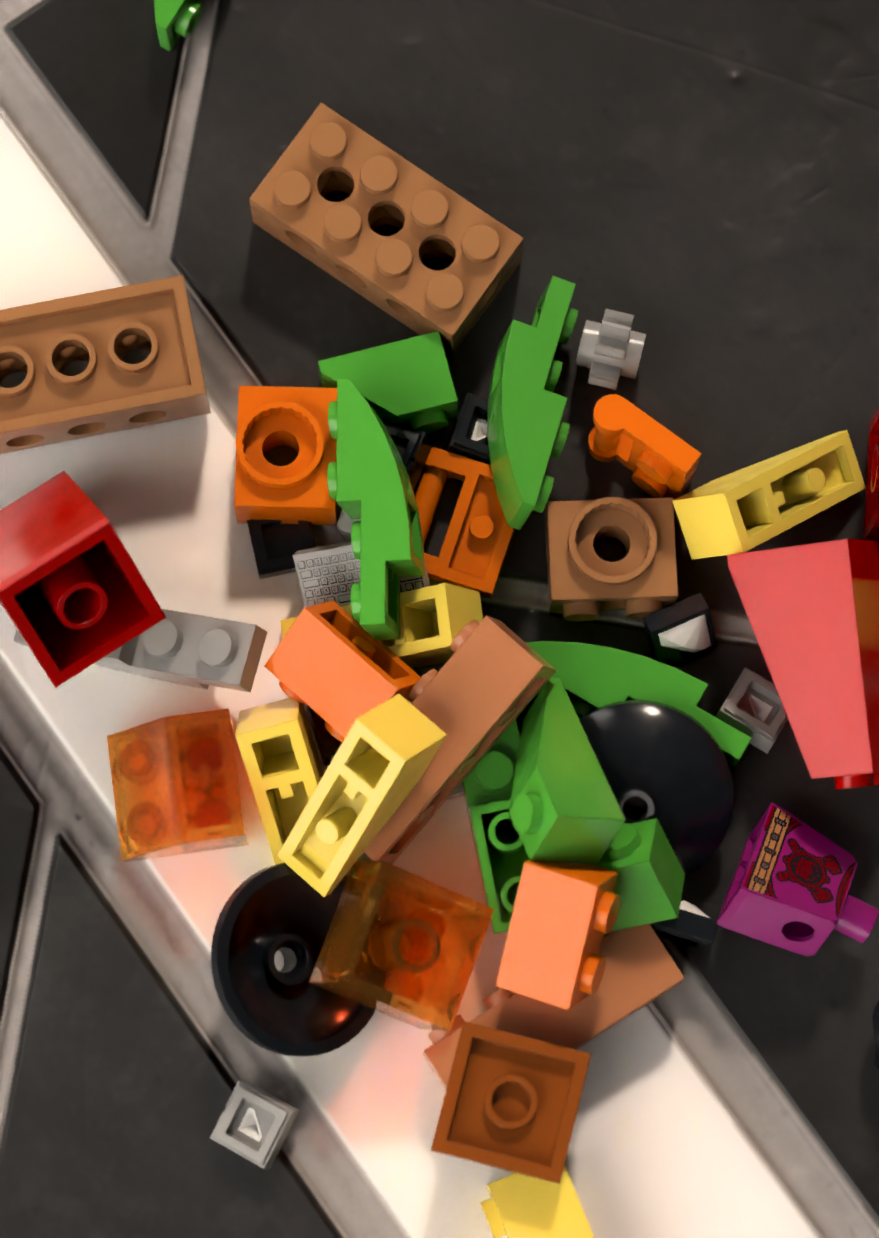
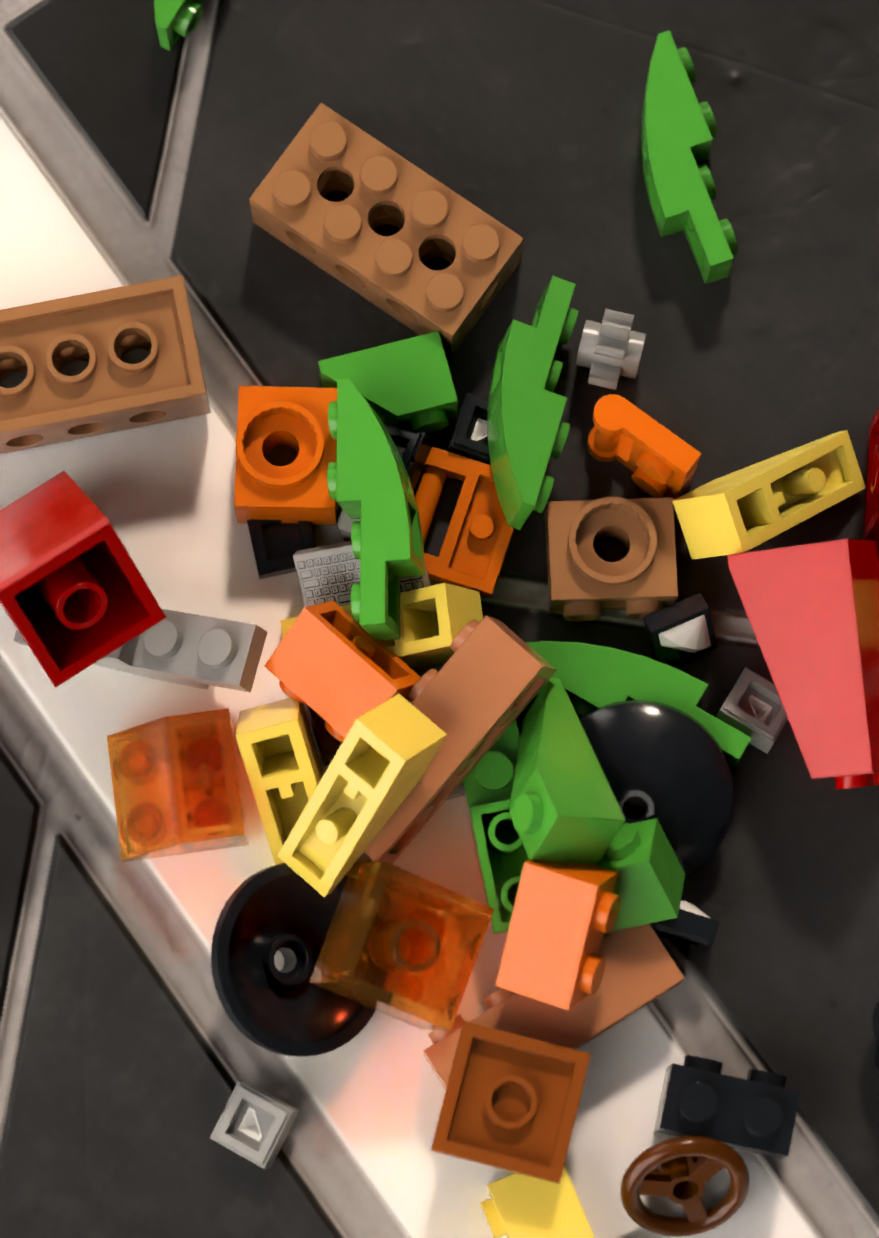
(673, 141): none -> bright green slope
(680, 1171): none -> reddish brown piece
(742, 1113): none -> black brick
(794, 887): magenta torso -> none

